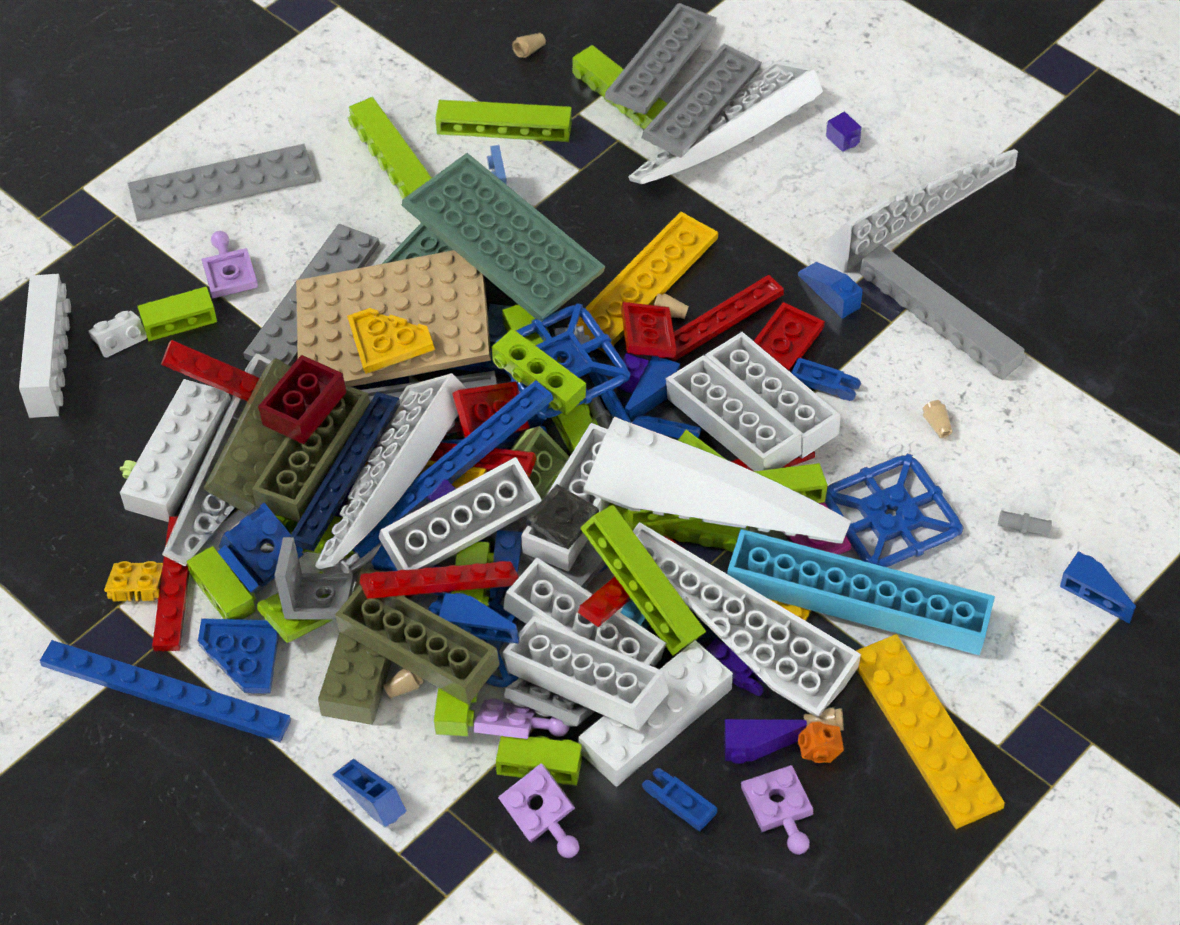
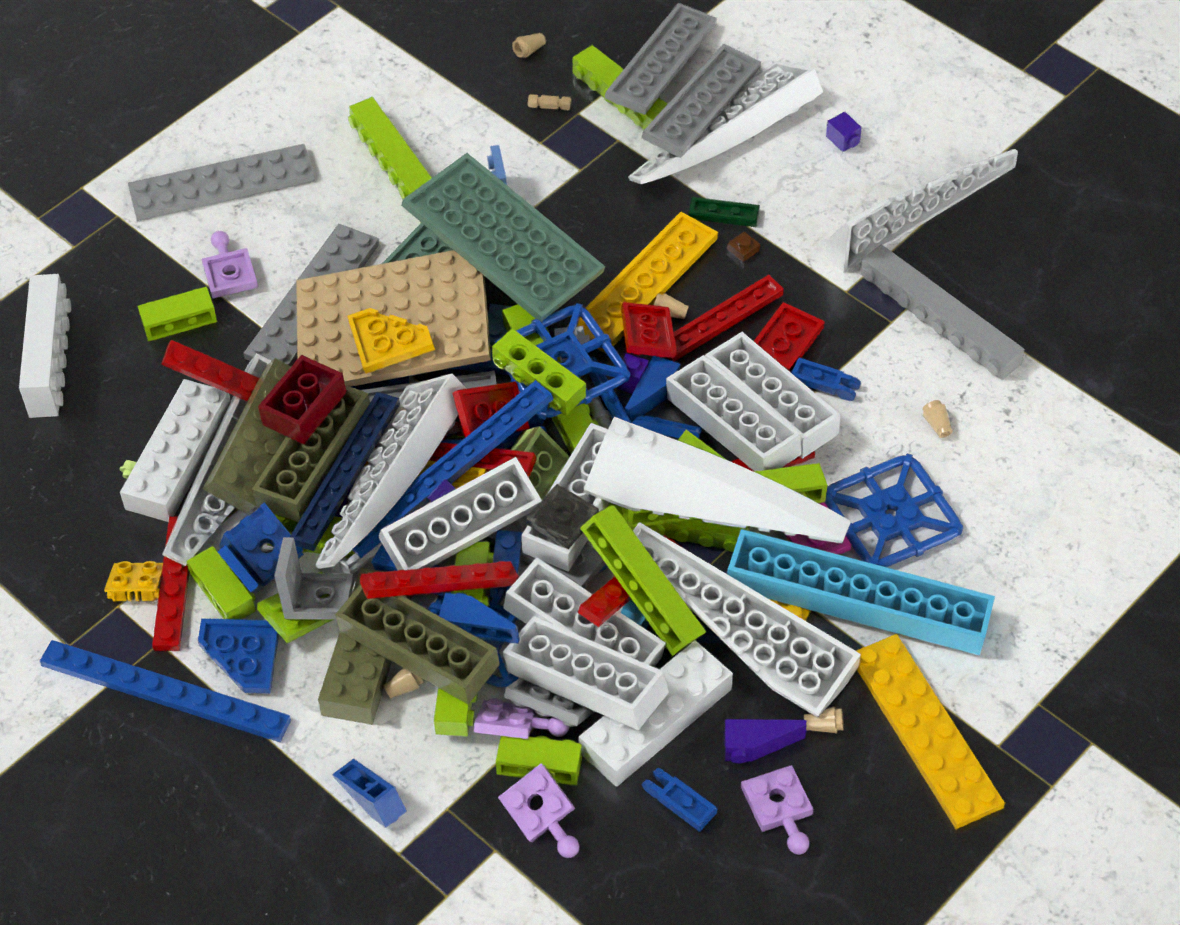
(118, 333): white bracket -> none
(503, 120): lime brick -> none
(549, 102): none -> tan axle
(724, 211): none -> dark green tile
(741, 671): dark purple hinge -> none
(743, 246): none -> reddish brown plate
(820, 742): orange brick -> none
(833, 287): blue slope -> none
(1024, 523): light grey pin -> none
(1094, 584): blue slope -> none

